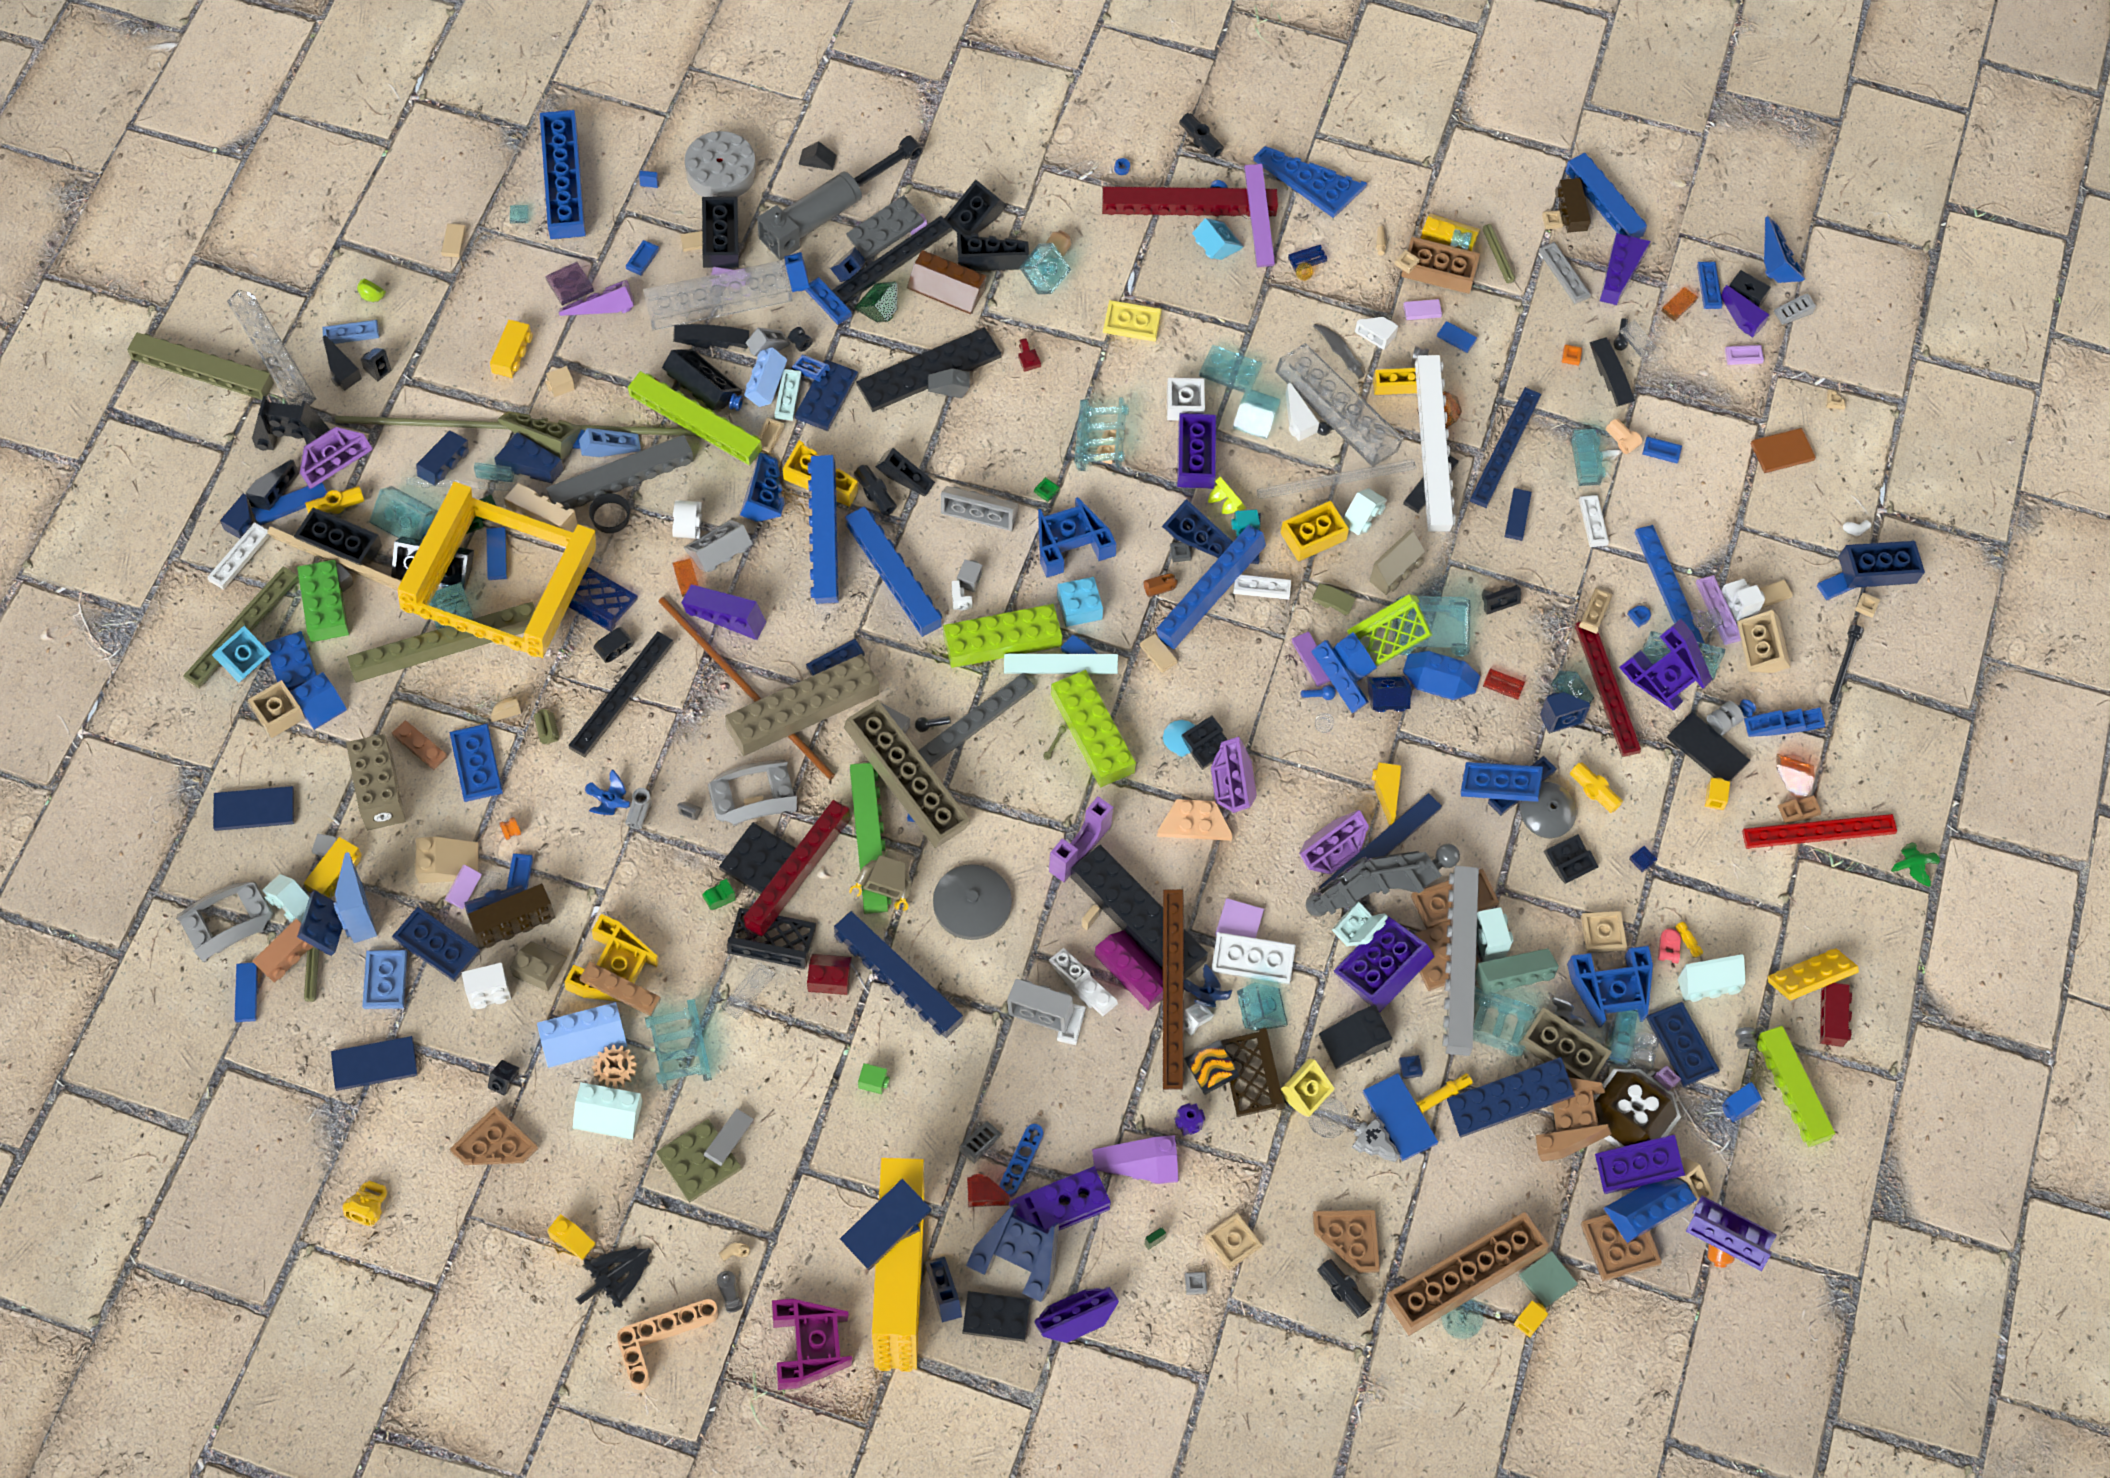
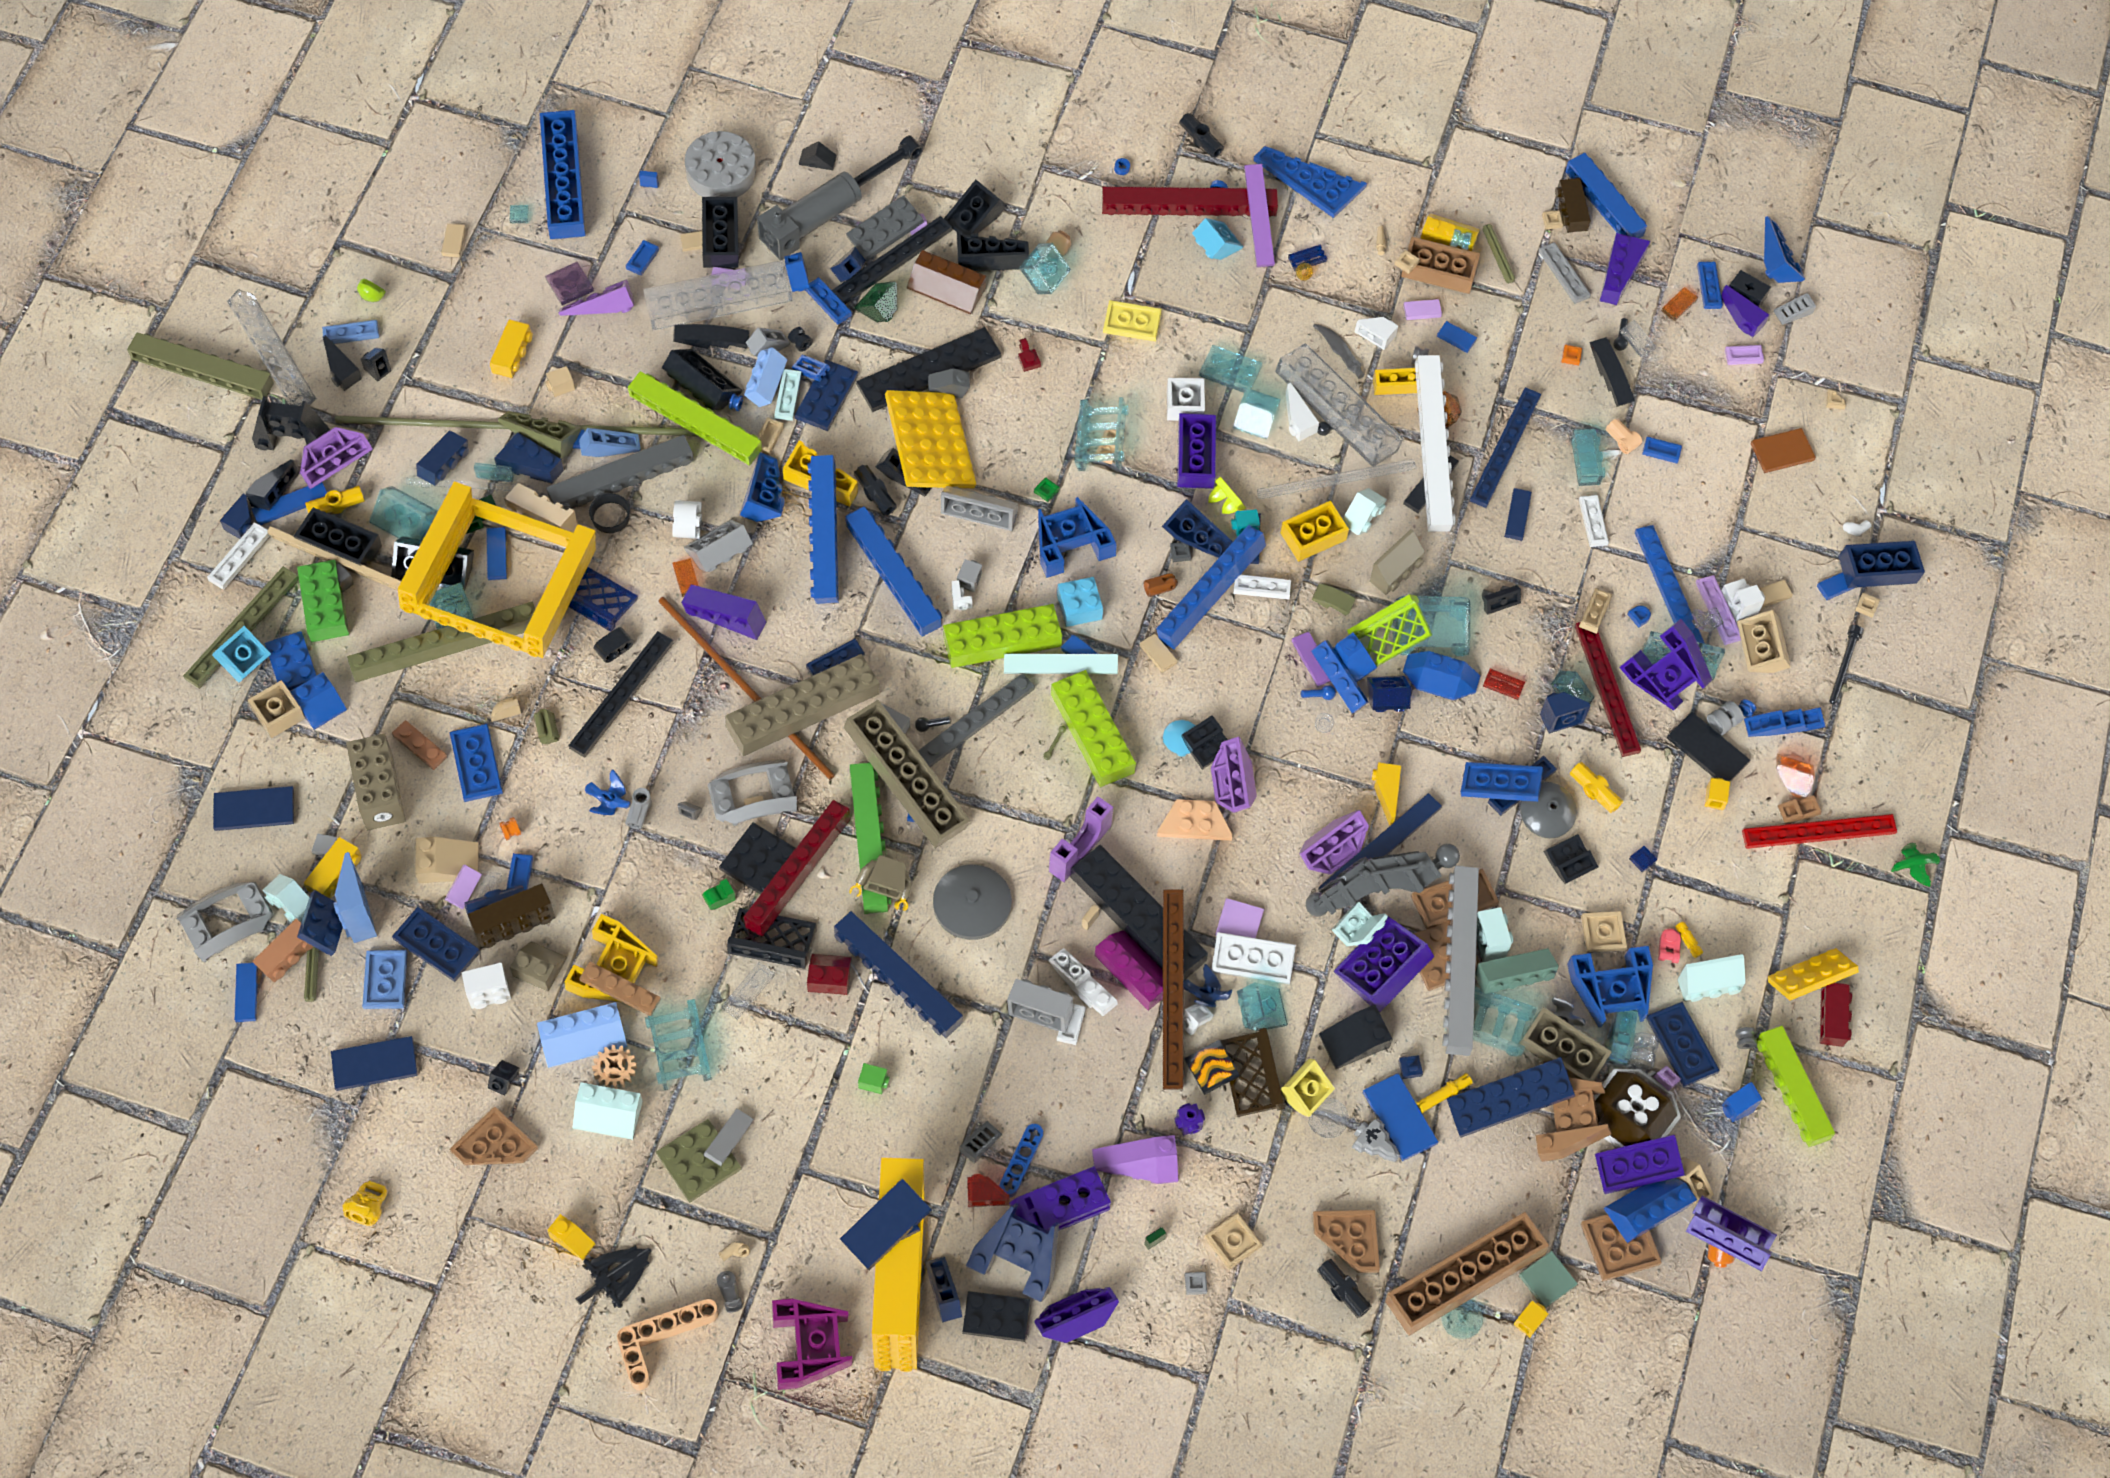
(930, 439): none -> yellow plate

